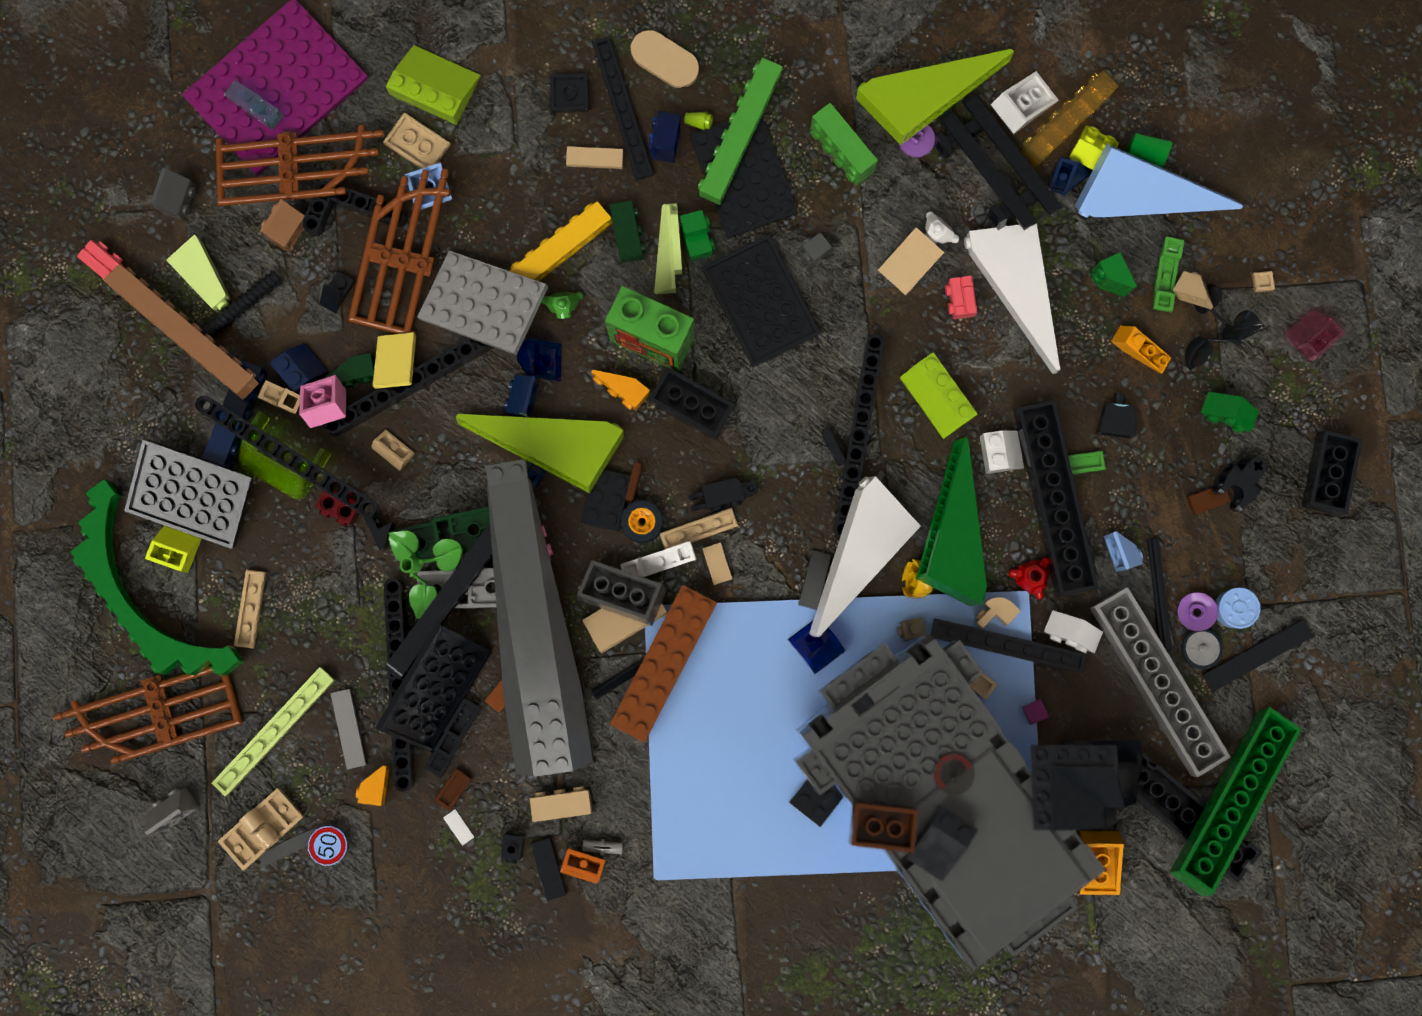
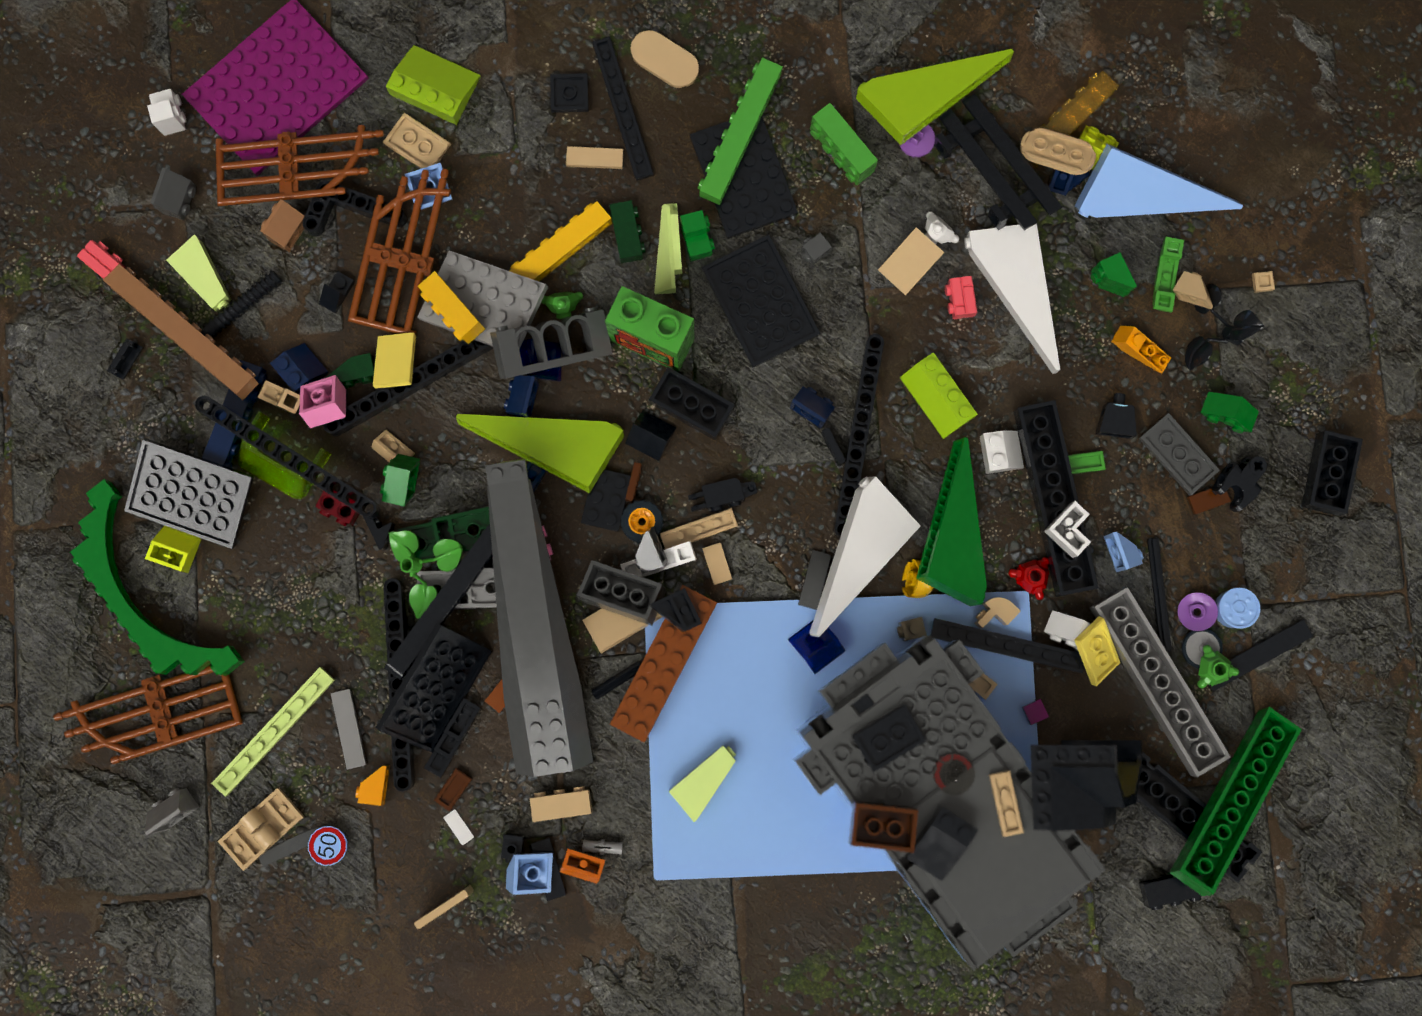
(125, 359): none -> black hinge
(166, 112): none -> white brick
(250, 609): tan tile -> none
(253, 105): clear light blue slope -> none
(400, 479): none -> green brick
(444, 907): none -> tan tile
(451, 307): none -> yellow brick
(507, 350): none -> dark grey fence
(529, 873): none -> light blue slope
(627, 388): light orange slope -> none
(650, 435): none -> black slope
(650, 552): none -> slope
(665, 136): clear blue brick -> none
(678, 610): none -> black wing
(700, 120): lime cone -> none
(700, 785): none -> yellowish green slope
(812, 406): none -> dark blue slope
(816, 806): black plate -> none
(889, 738): none -> black tile
(1006, 803): none -> tan tile
(1024, 102): white slope -> none
(1058, 151): none -> tan tile
(1065, 532): none -> white brick
(1097, 651): none -> light yellow tile
(1109, 851): light orange slope -> none
(1149, 149): green slope -> none
(1166, 891): none -> black brick
(1179, 454): none -> dark grey plate
(1214, 668): none -> bright green rock
(1314, 334): clear pink slope -> none

